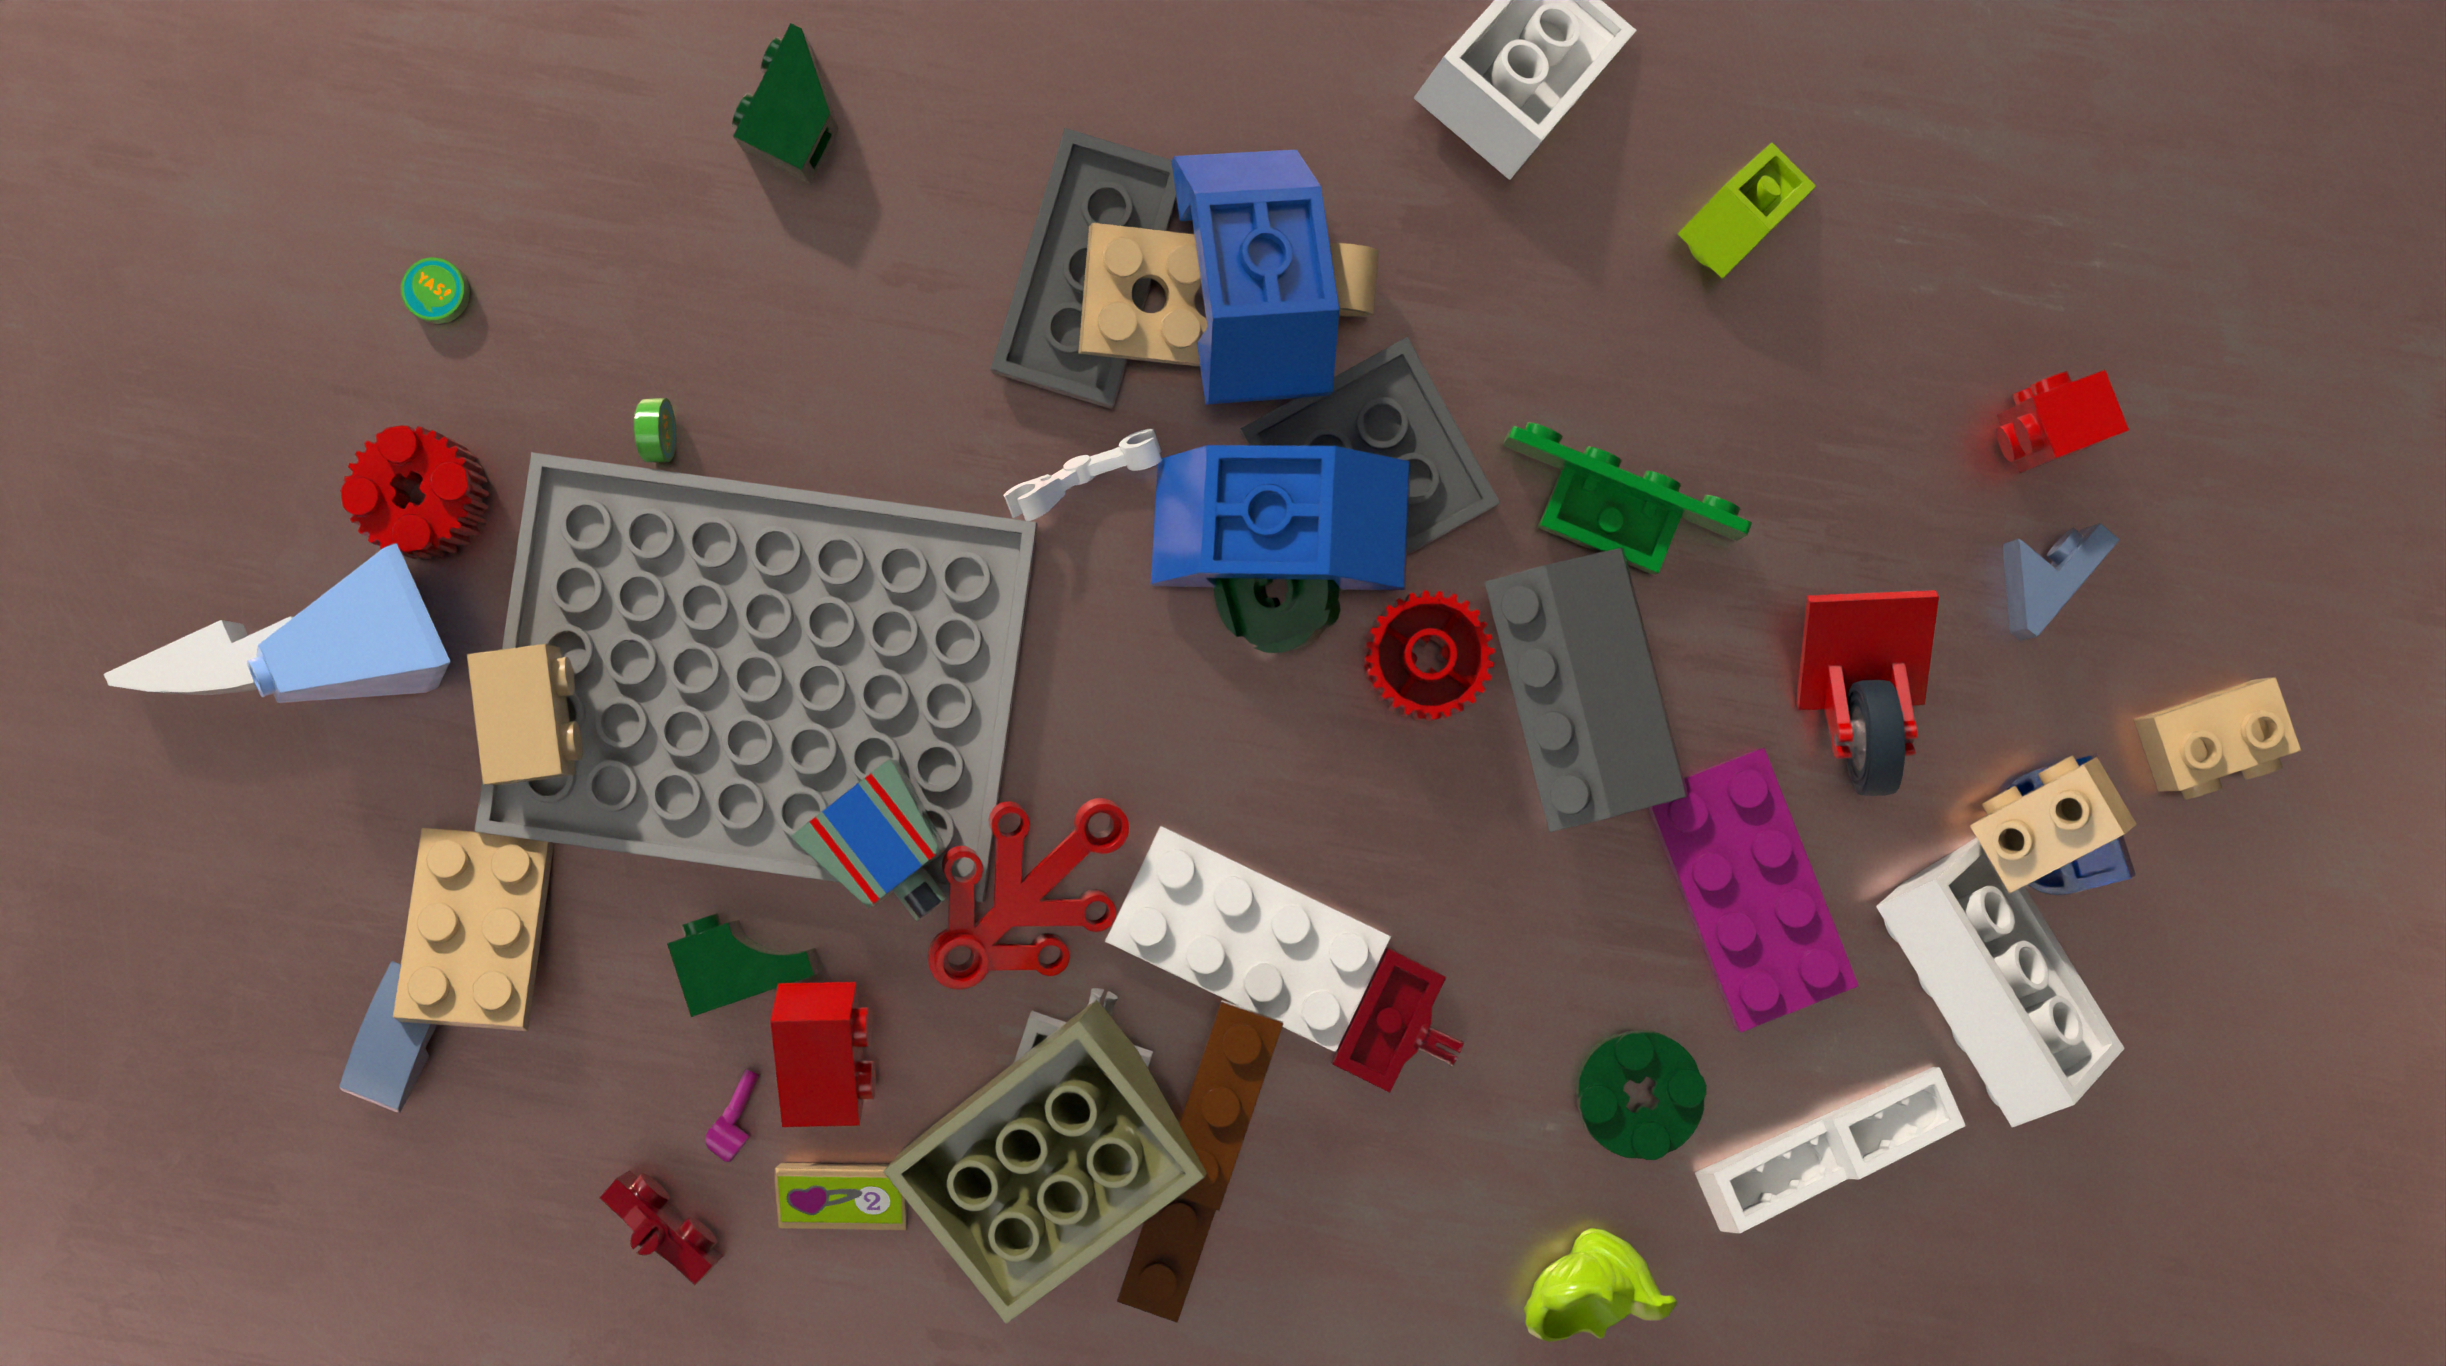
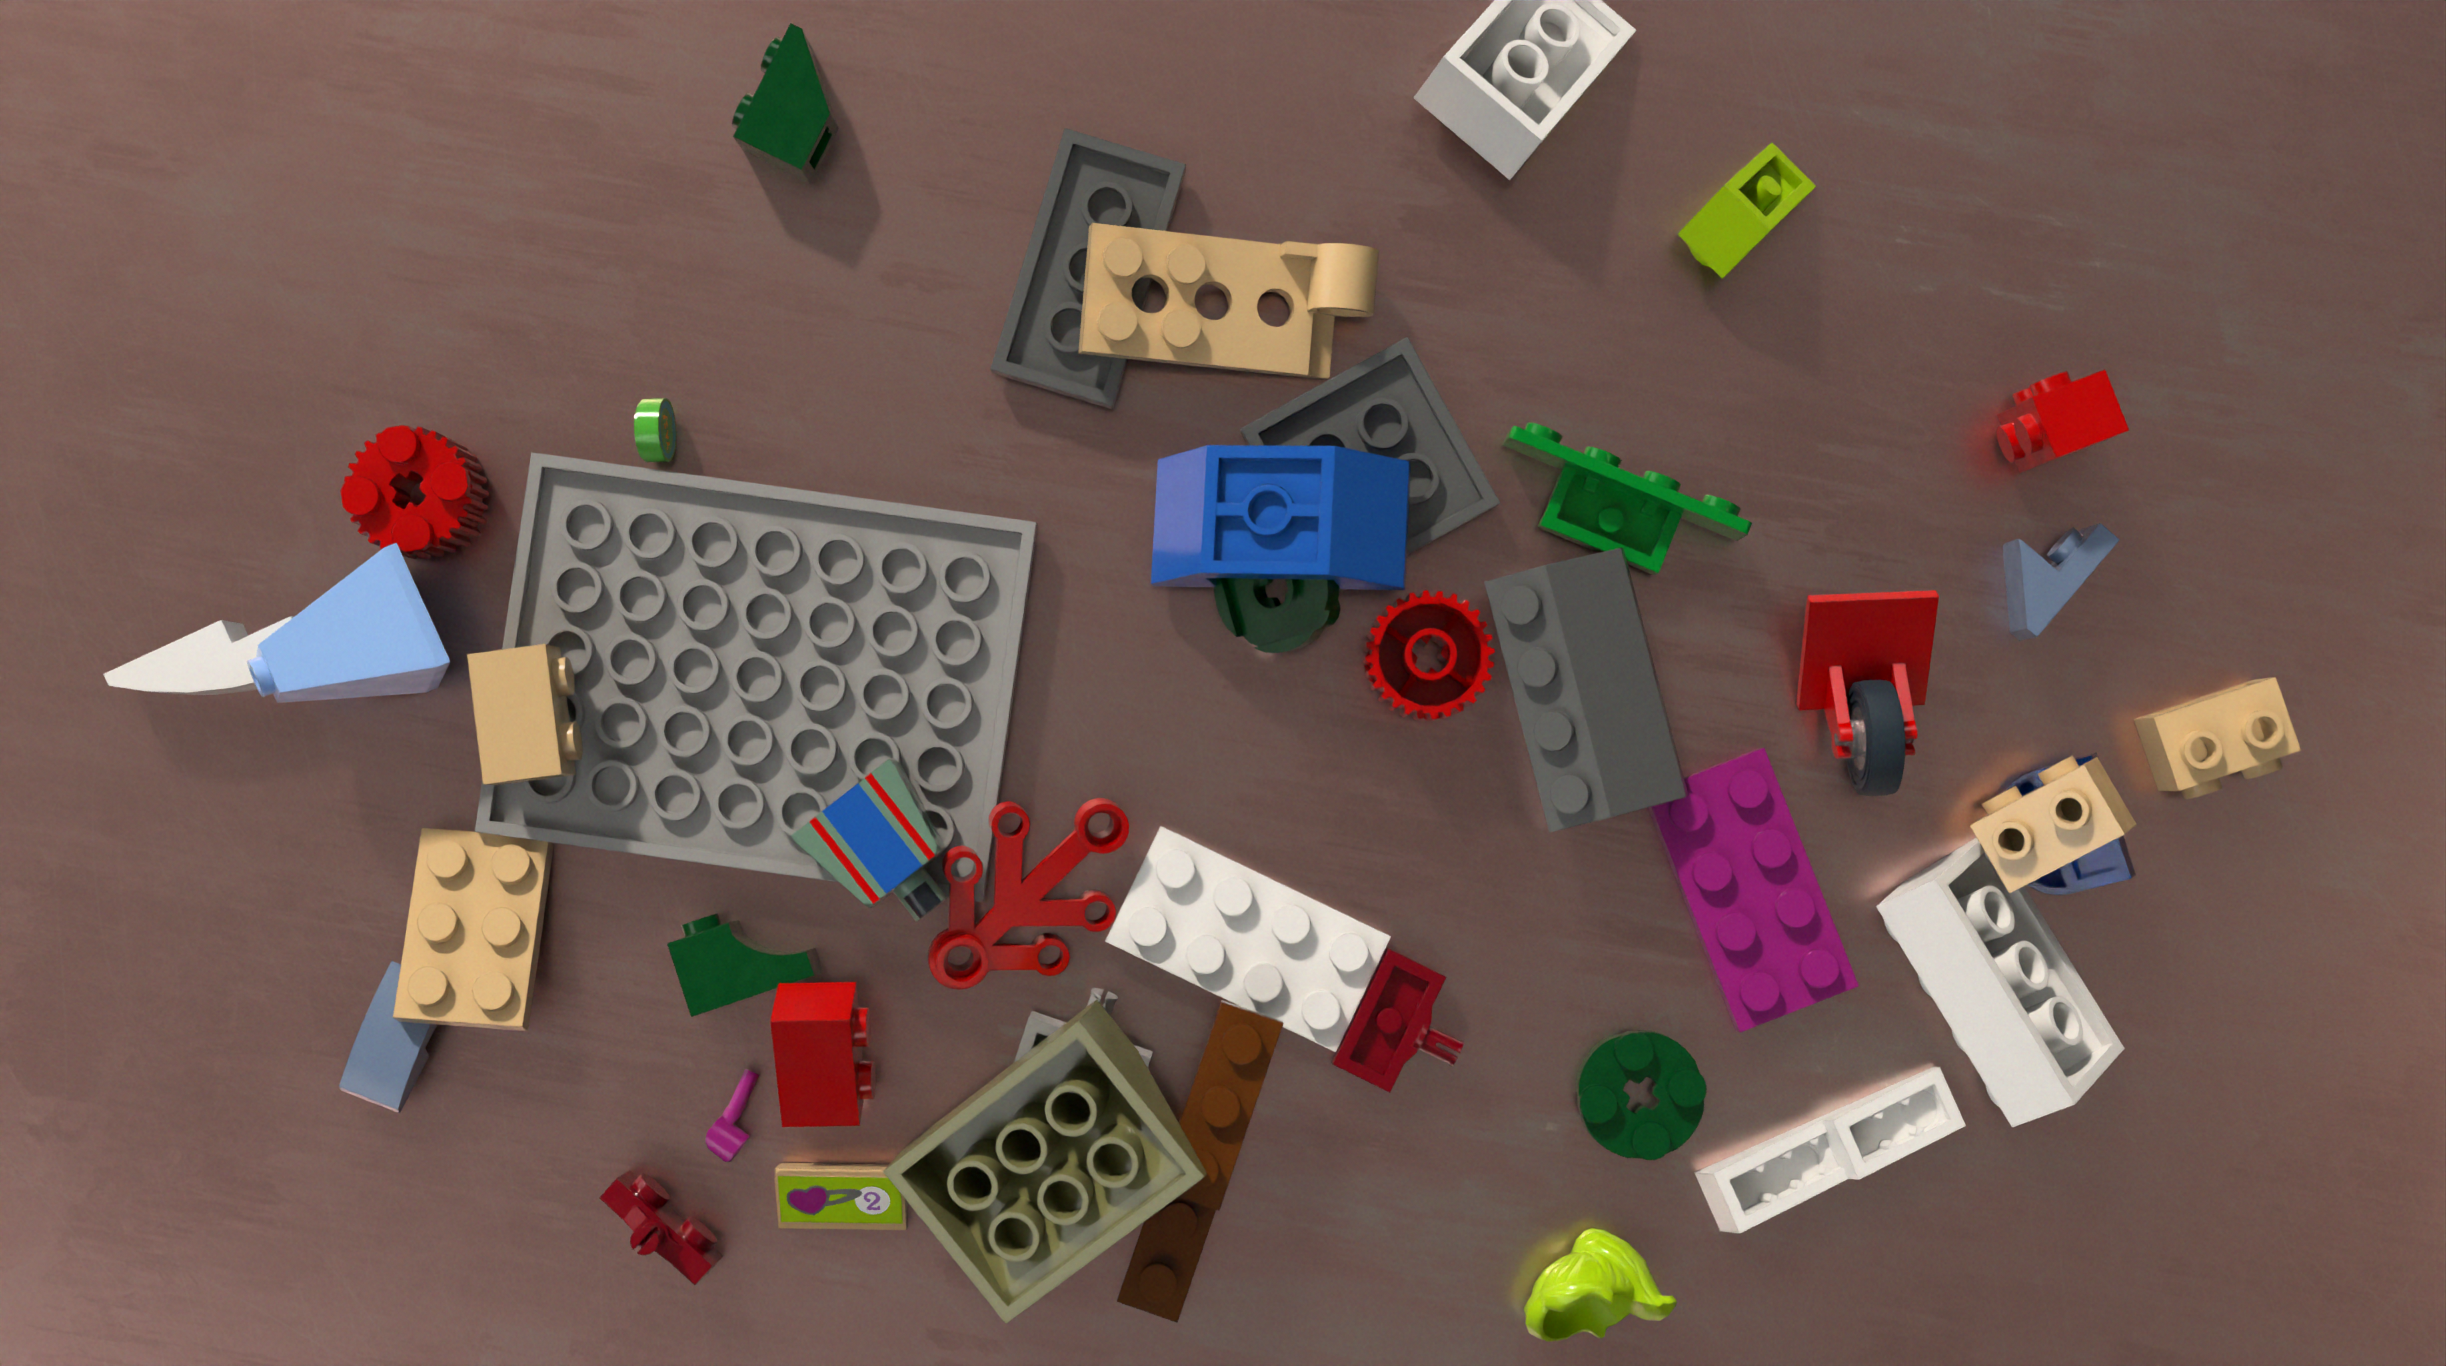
(435, 290): bright green tile -> none
(1040, 494): white piece -> none
(1261, 275): blue slope -> none

